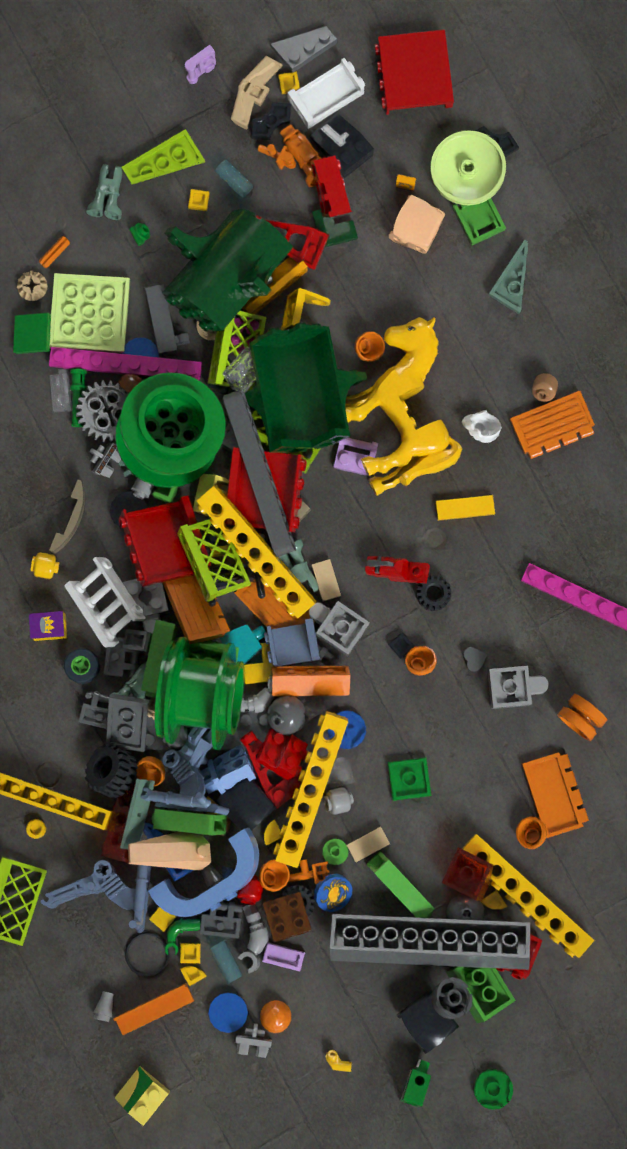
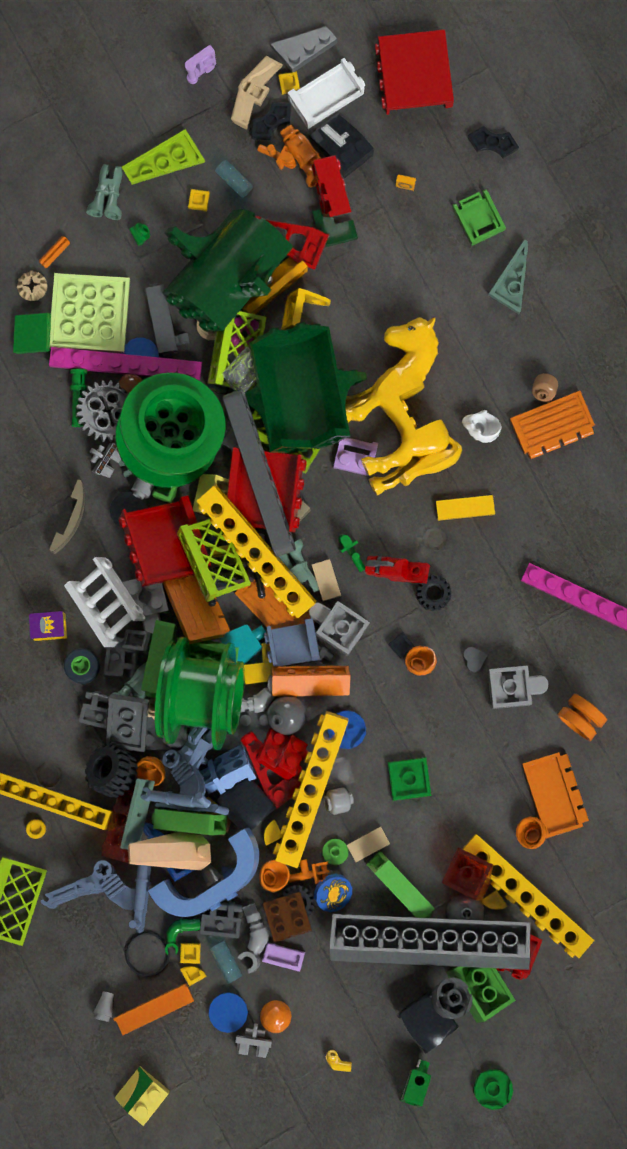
(44, 565): yellow head -> none
(61, 391): clear bracket -> none
(162, 919): yellow tile -> none
(251, 892): red head -> none
(347, 545): none -> green arm
(369, 346): orange piece -> none
(416, 224): light nougat piece -> none
(468, 167): yellowish green dish -> none

